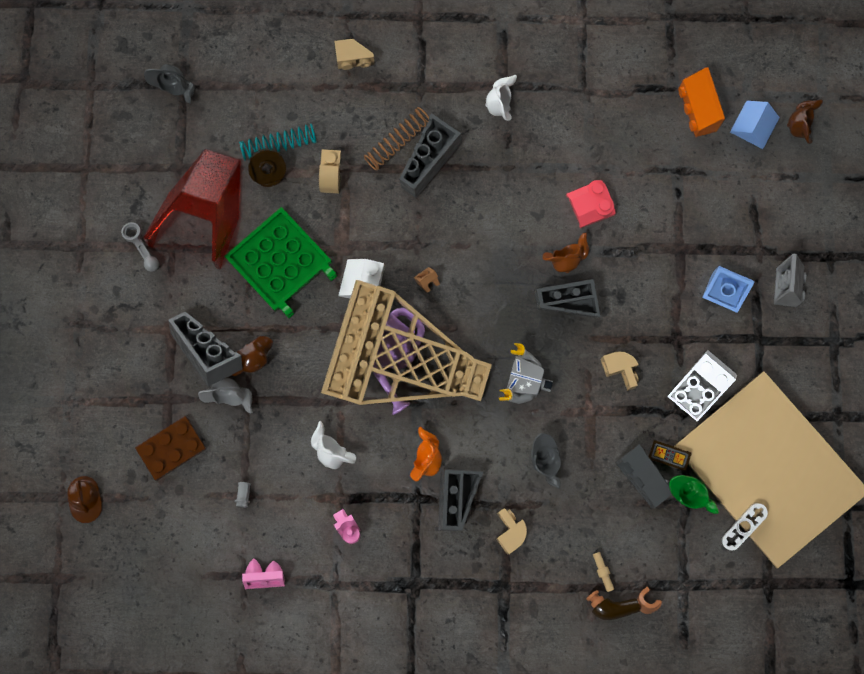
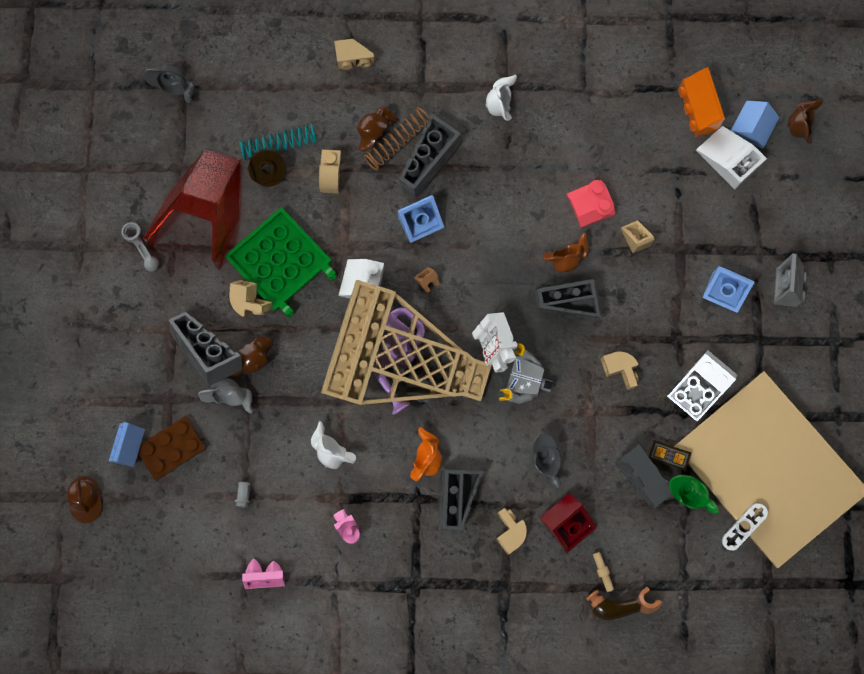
(126, 444): none -> light blue slope
(244, 299): none -> tan brick
(373, 125): none -> reddish brown hair
(420, 219): none -> light blue slope
(496, 341): none -> white hips
(568, 522): none -> dark red slope
(637, 236): none -> tan slope
(731, 156): none -> white slope

